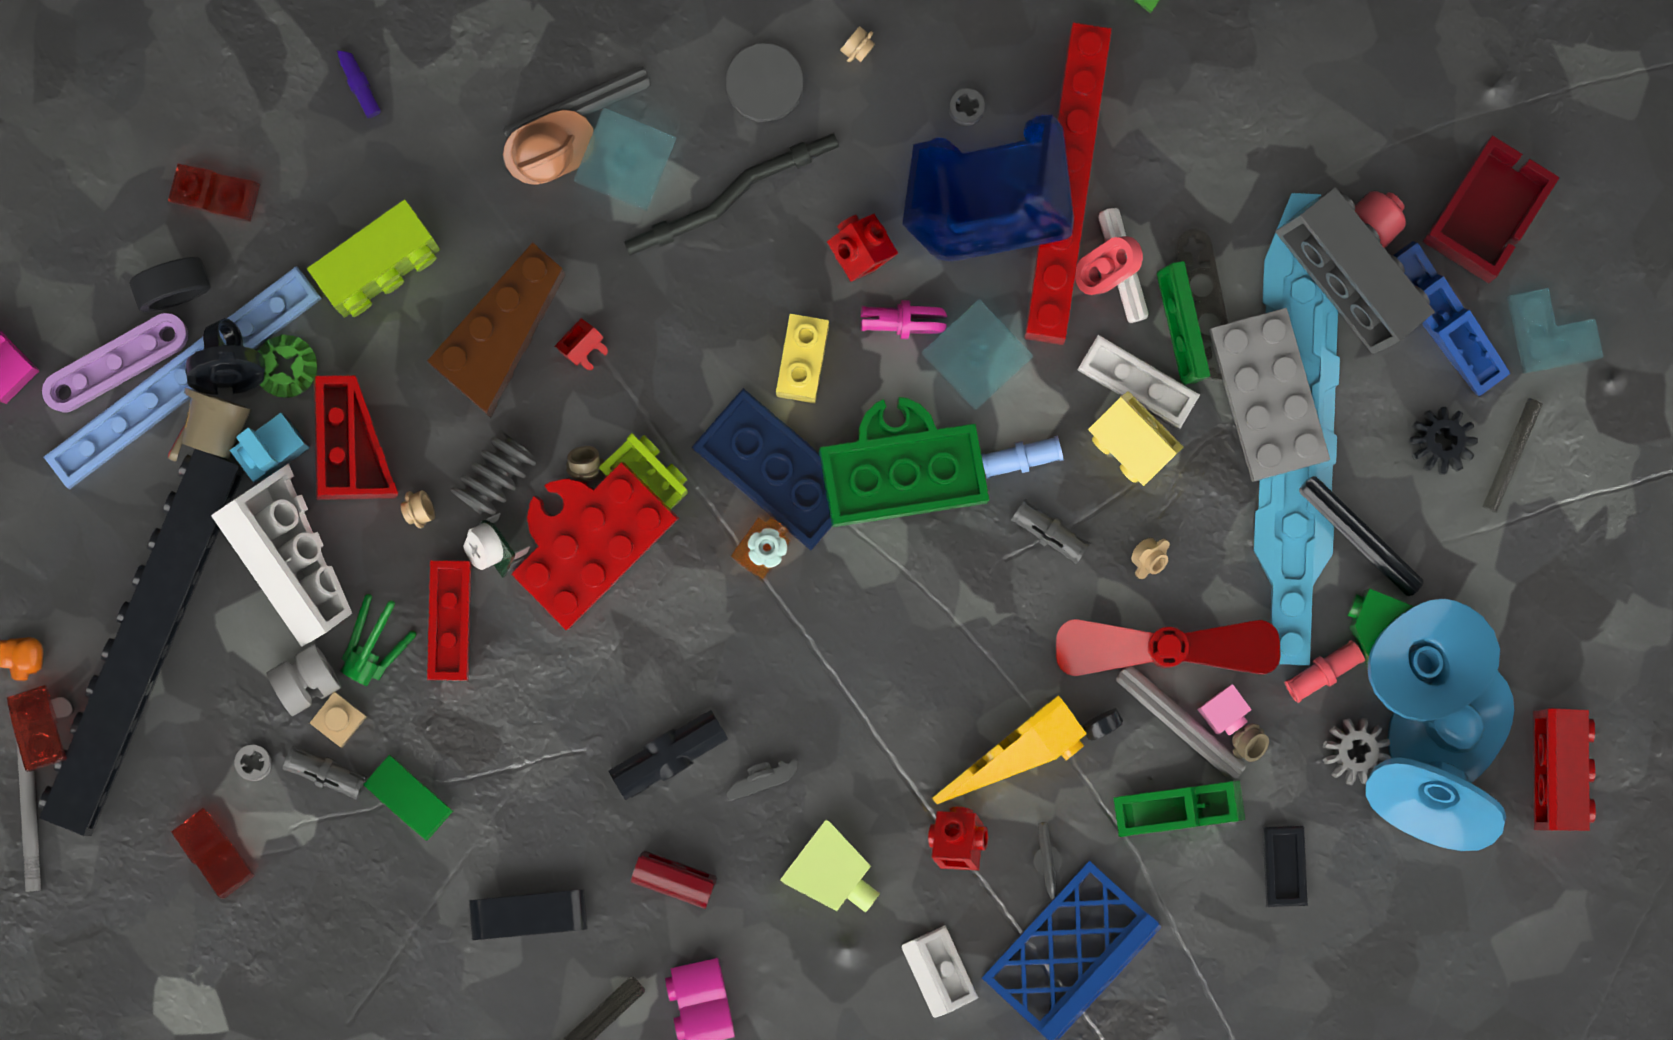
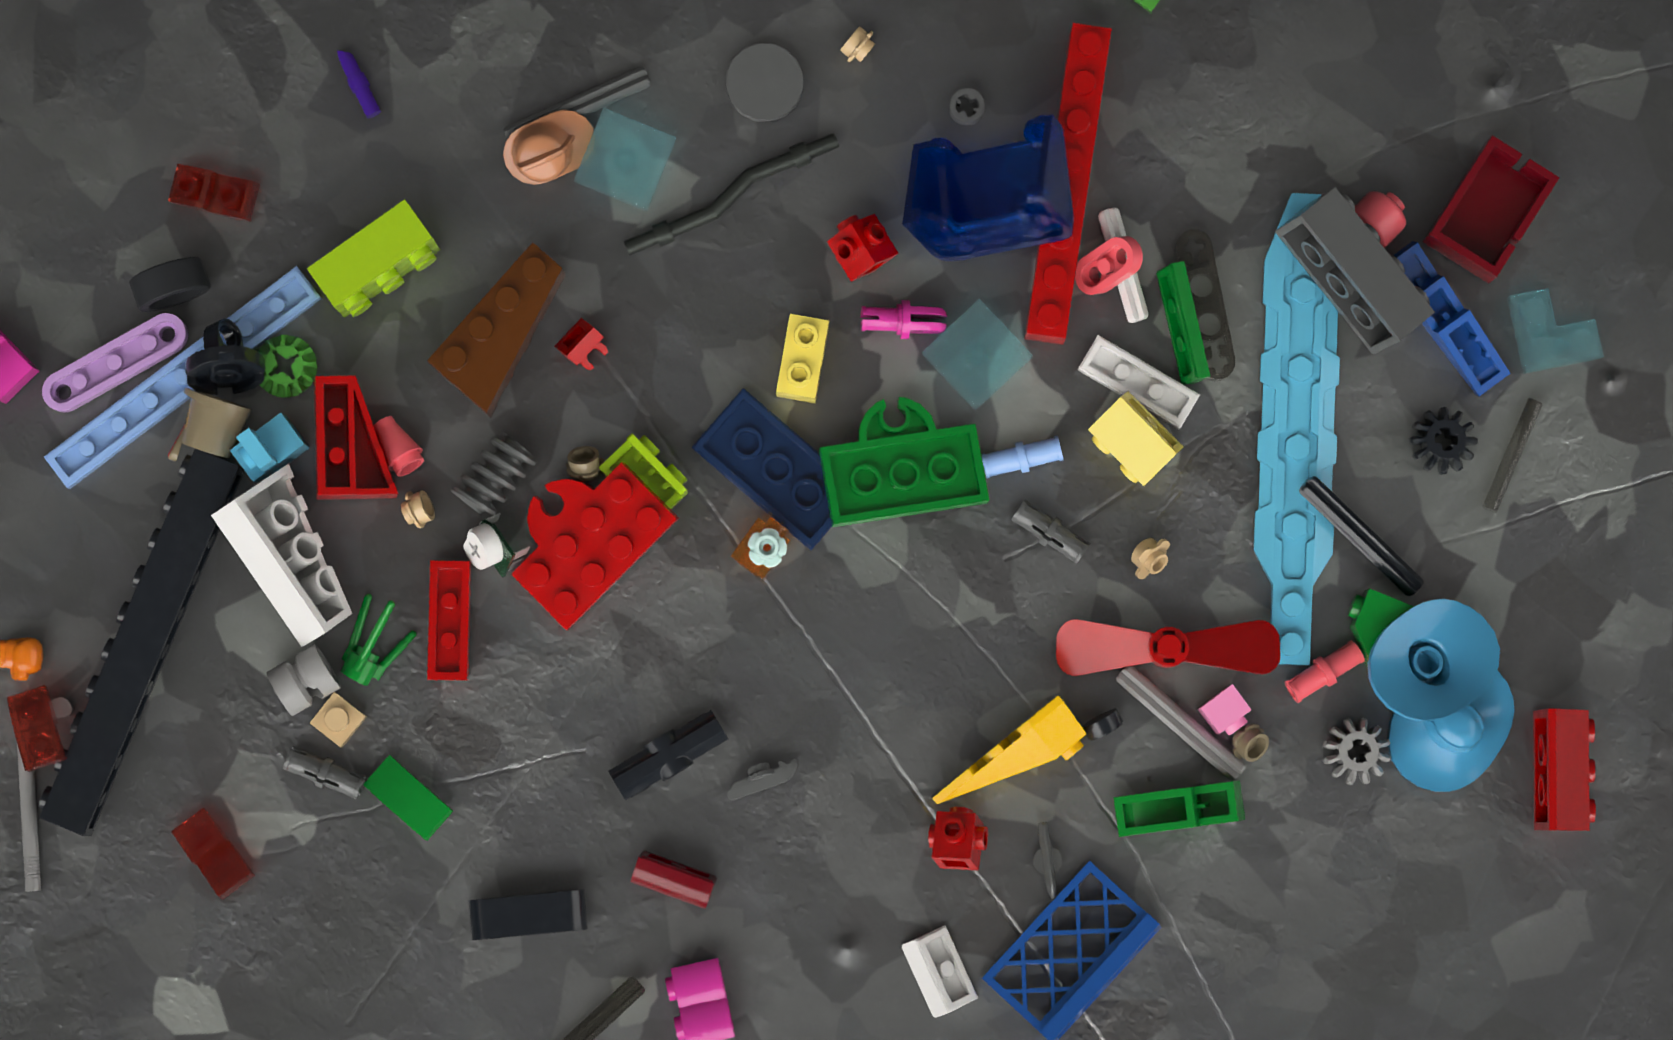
(255, 775): light grey bush -> none
(400, 450): none -> coral cone
(831, 871): yellowish green torso -> none
(1269, 394): light grey plate -> none
(1285, 866): black tile -> none
(1435, 804): dark azure hat -> none

